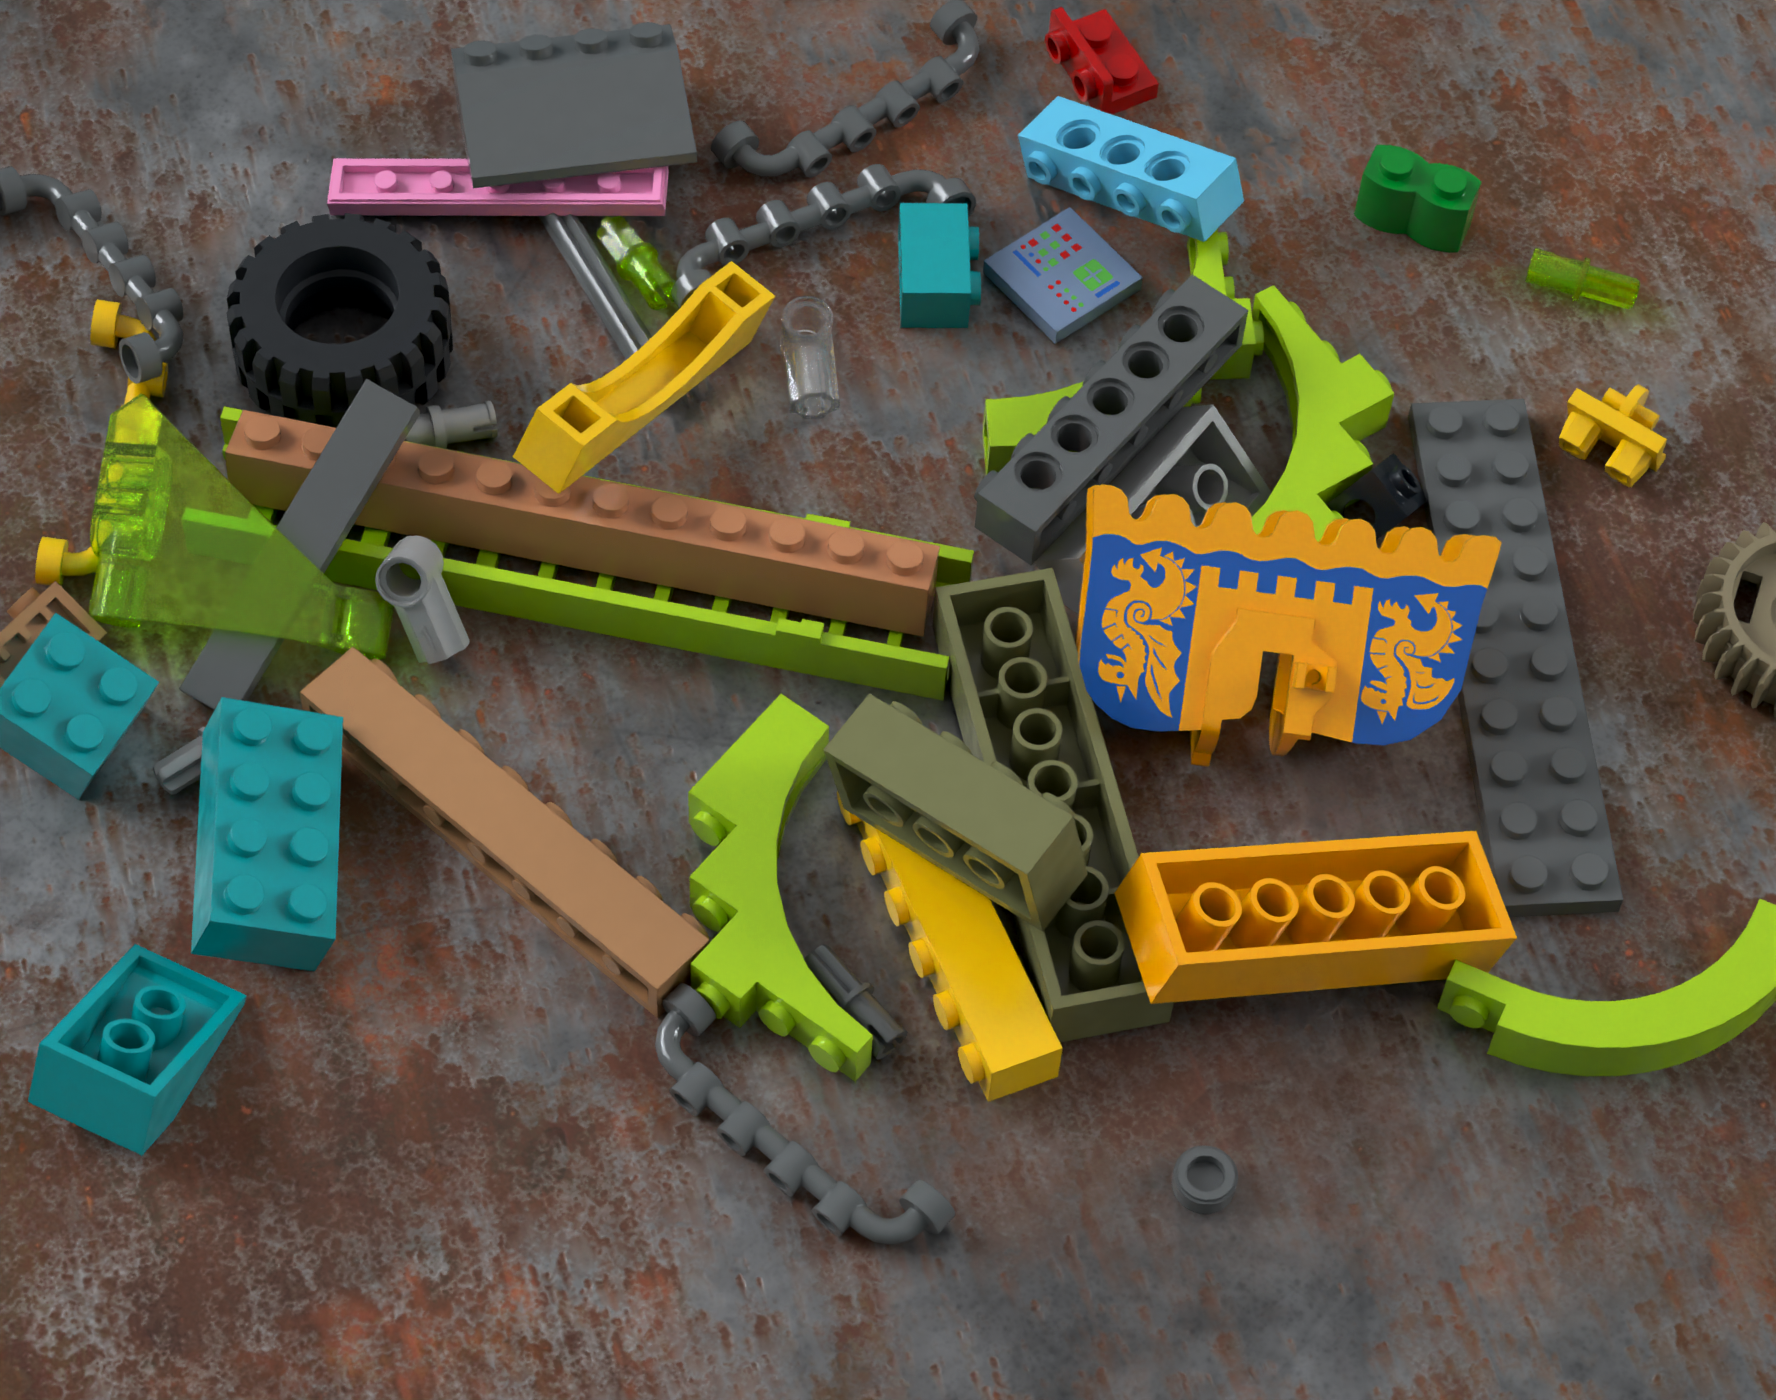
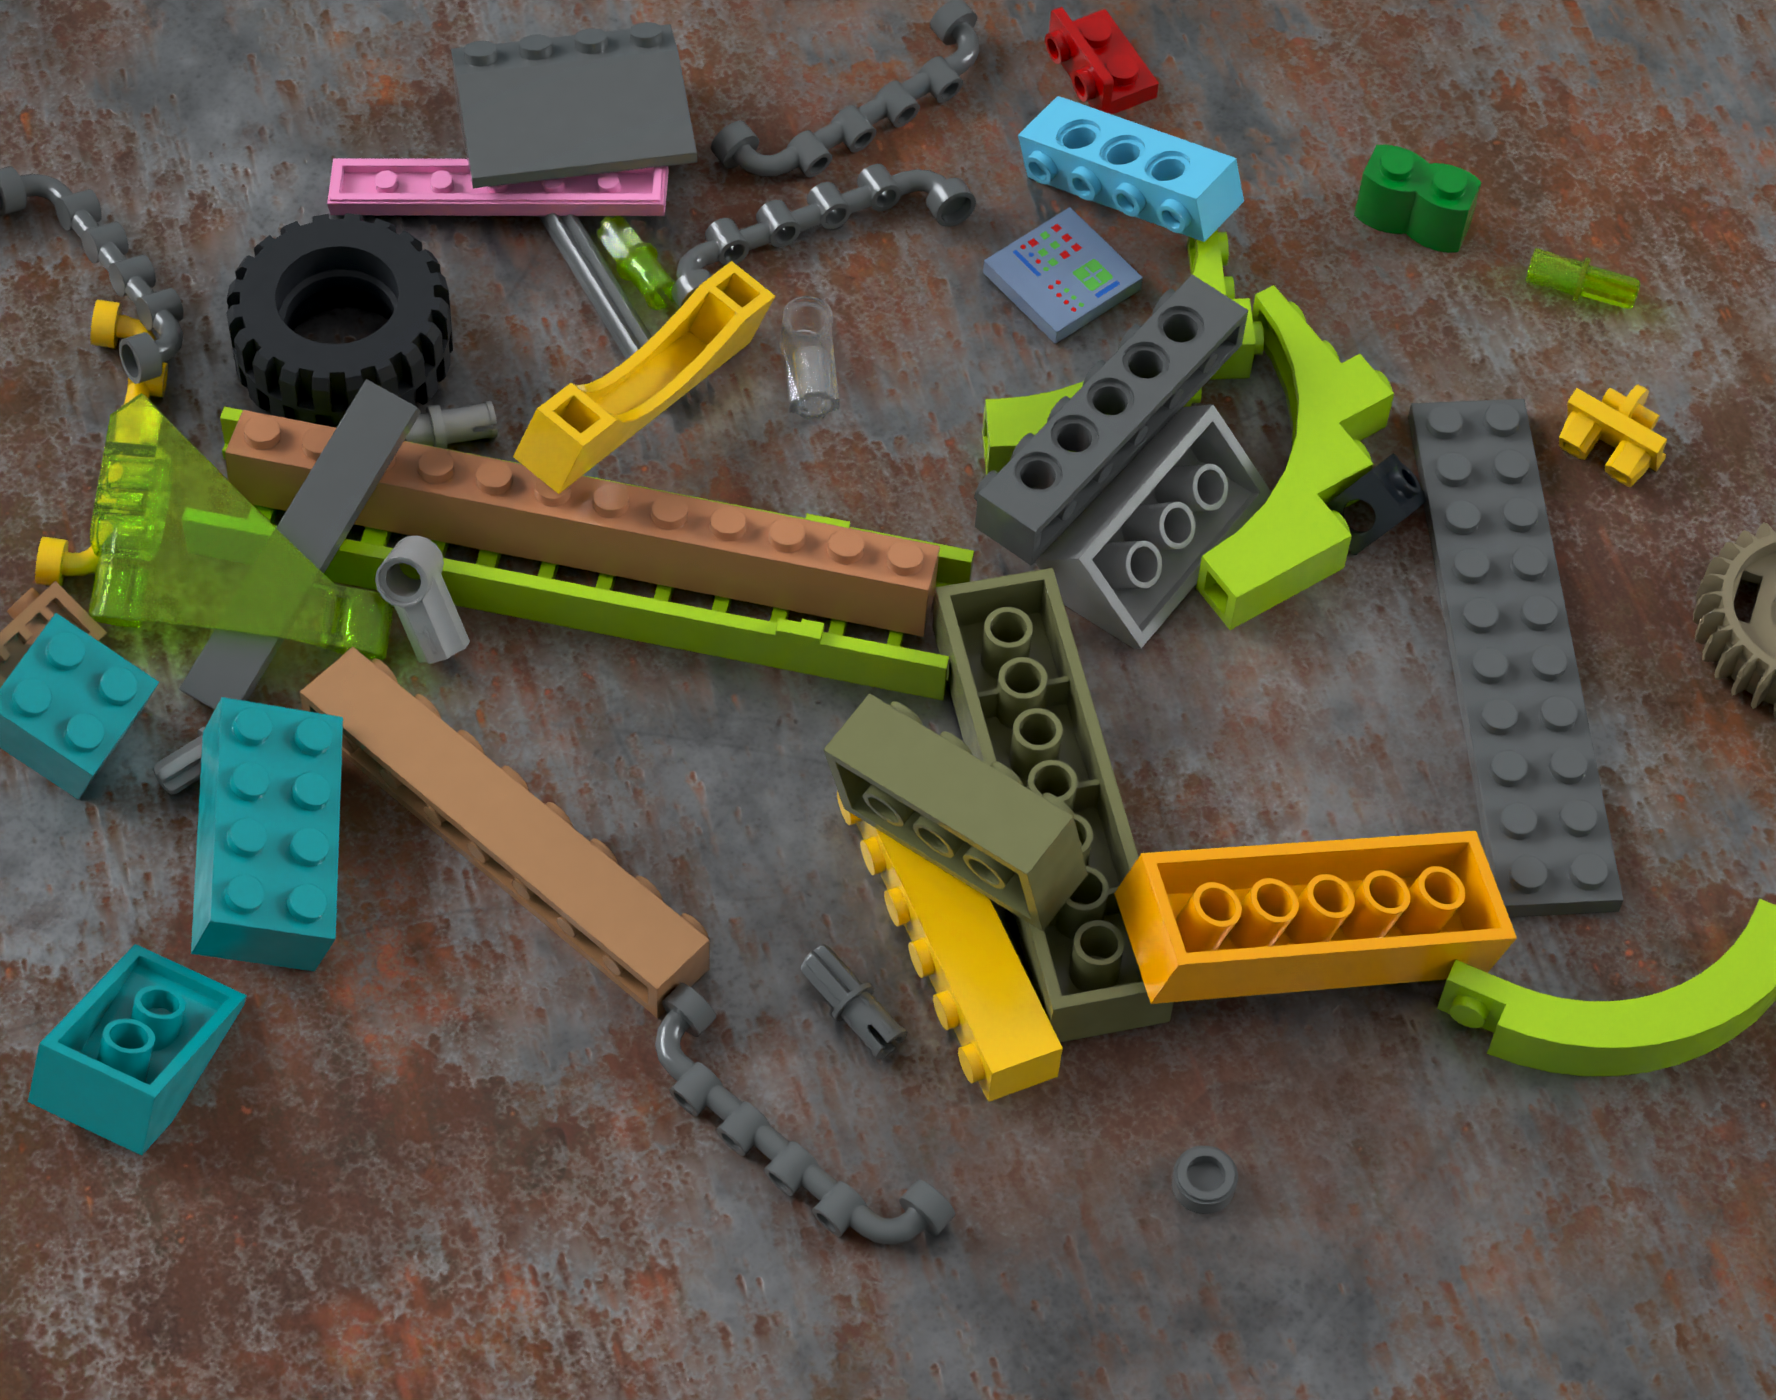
(754, 958): lime arch -> none
(935, 265): teal brick -> none
(1361, 631): light orange animal -> none

